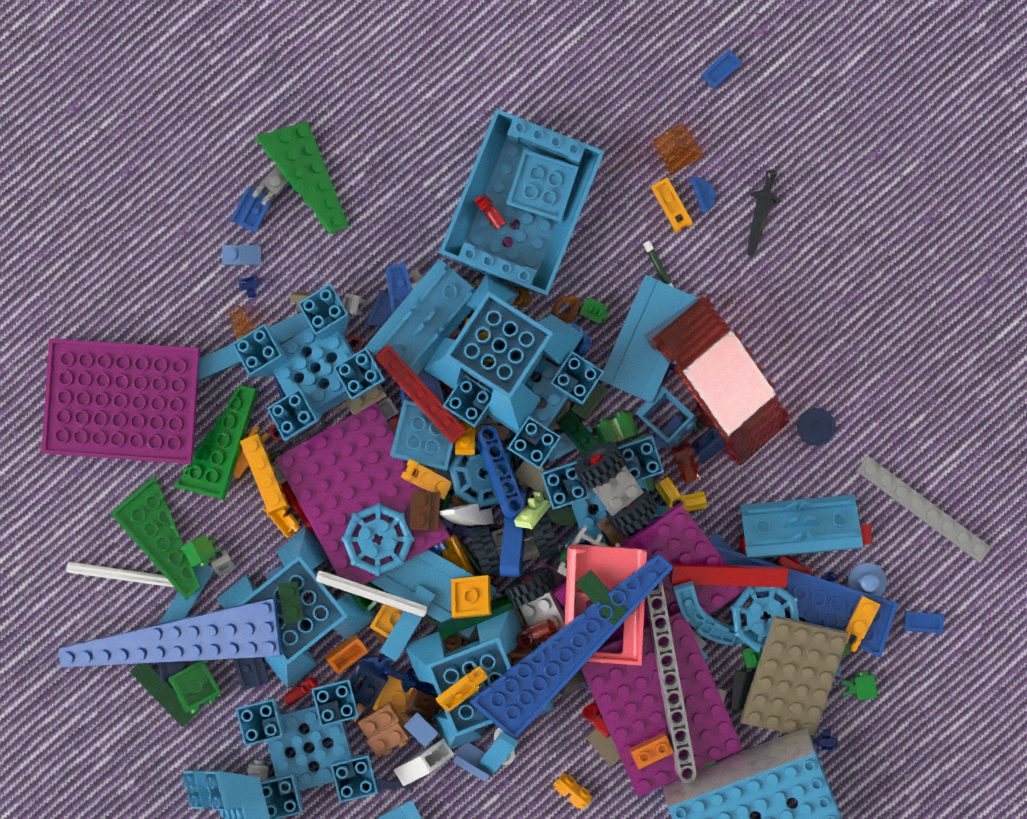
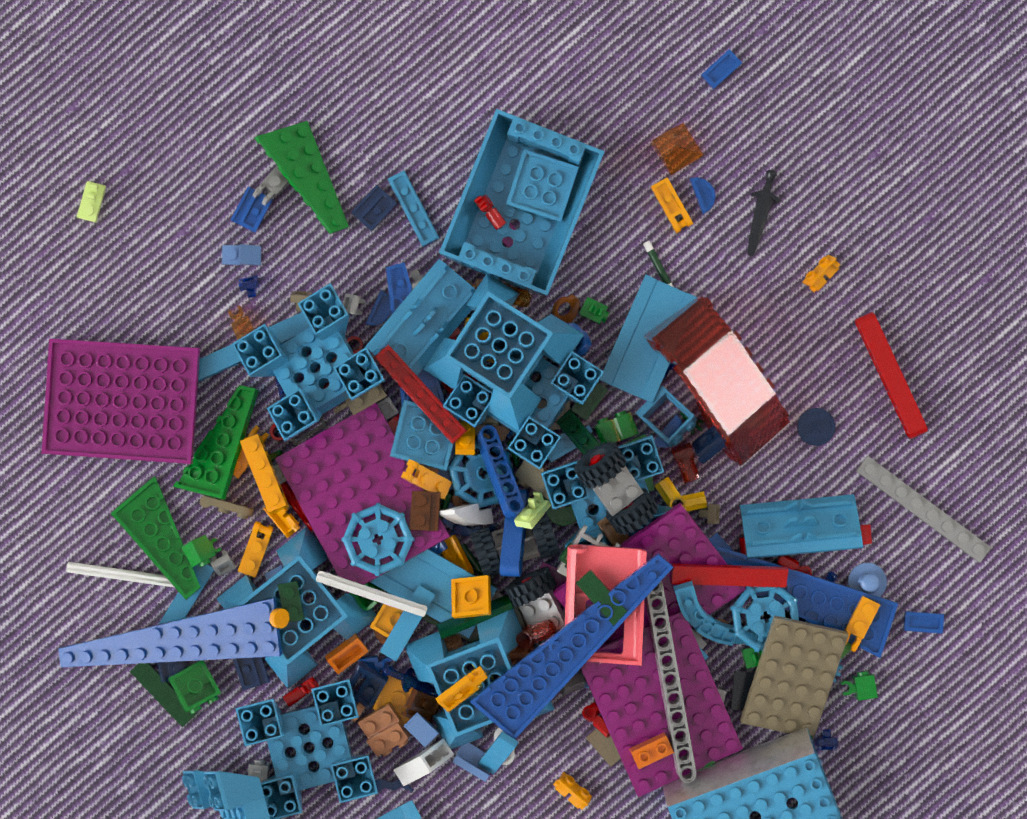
(91, 201): none -> yellowish green plate
(226, 507): none -> dark tan plate
(255, 550): none -> light orange plate
(279, 618): none -> light orange tile
(374, 208): none -> dark blue plate
(413, 208): none -> dark azure tile
(712, 513): none -> dark tan tile
(826, 266): none -> light orange hinge
(891, 375): none -> red beam

